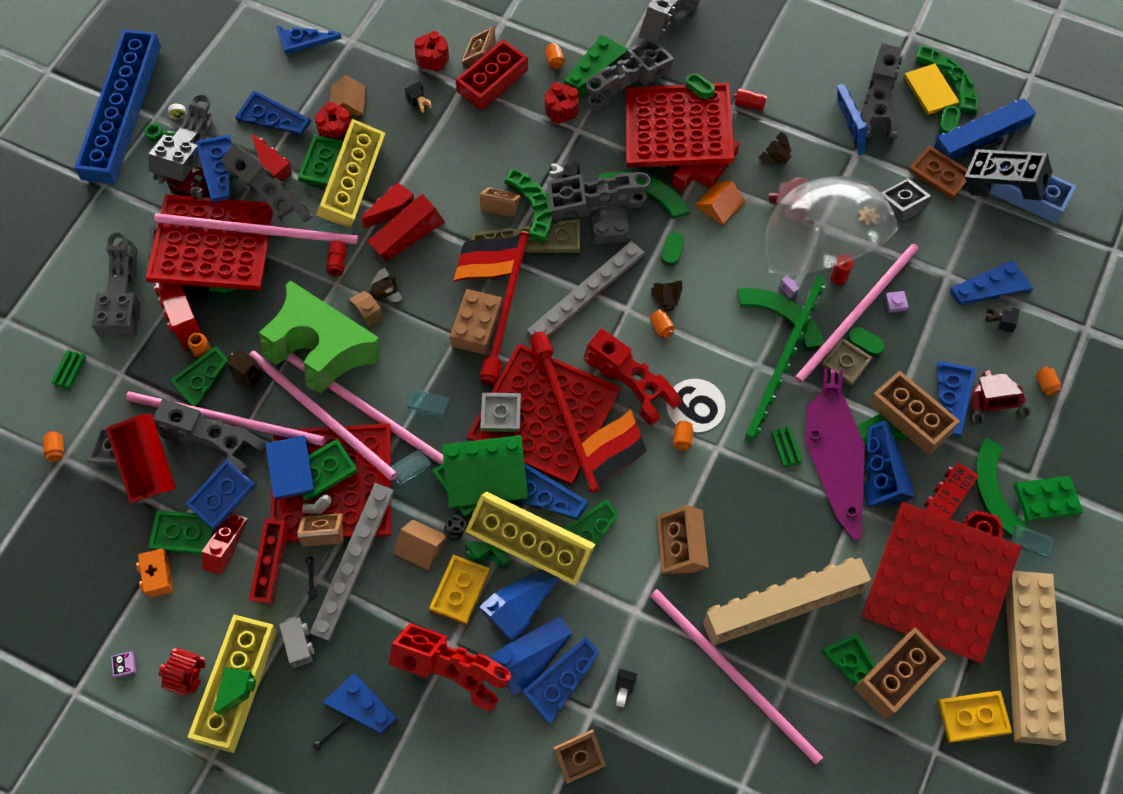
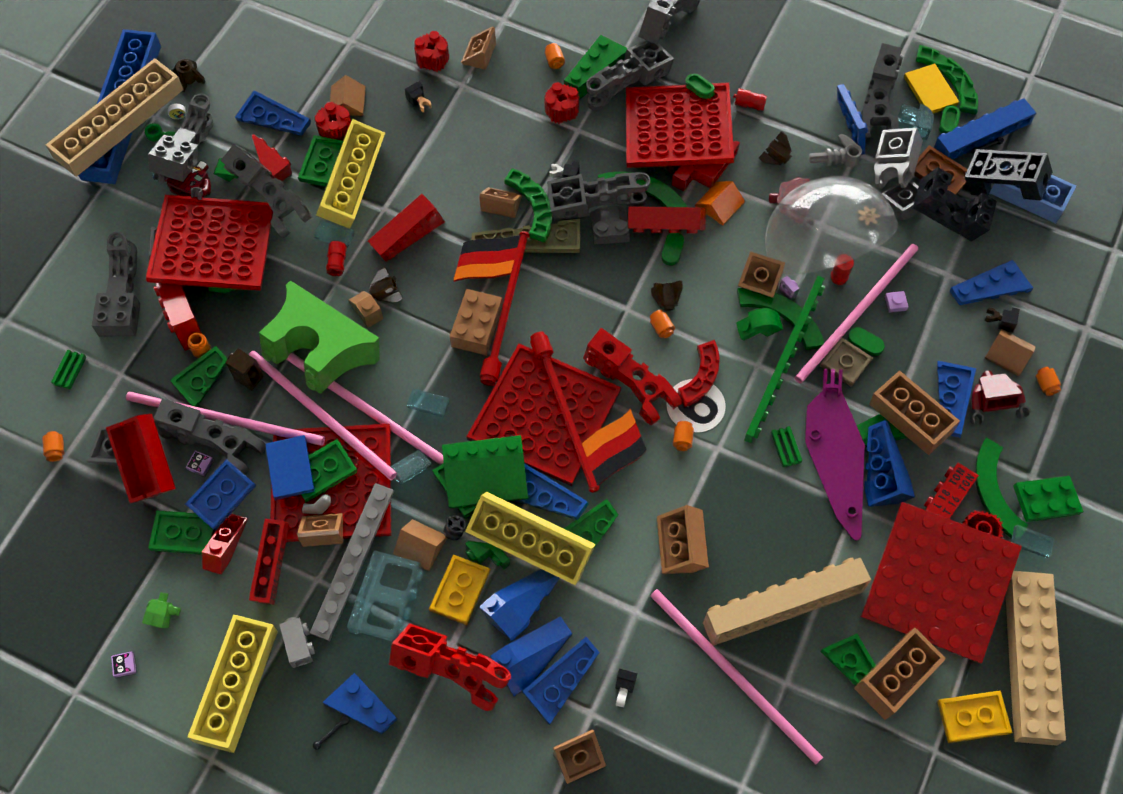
(114, 117): none -> tan brick
(156, 564): orange brick -> none
(160, 611): none -> bright green piece
(181, 672): red brick -> none
(187, 73): none -> dark brown brick
(199, 463): none -> tile
(216, 176): blue wing -> none
(233, 689): green slope -> none
(254, 228): bright pink piece -> none
(301, 39): blue wing -> none
(311, 593): black hinge -> none
(373, 591): none -> clear light blue window
(387, 206): red slope -> none
(492, 74): red brick -> none
(501, 412): light grey plate -> none
(587, 290): light grey plate -> none
(669, 218): none -> red wedge
(706, 376): none -> red tile
(759, 321): none -> green brick
(762, 274): none -> medium nougat slope
(849, 155): none -> light grey piece
(897, 156): none -> light grey brick
(919, 118): none -> clear light blue brick
(965, 218): none -> black plate
(1010, 352): none -> medium nougat slope

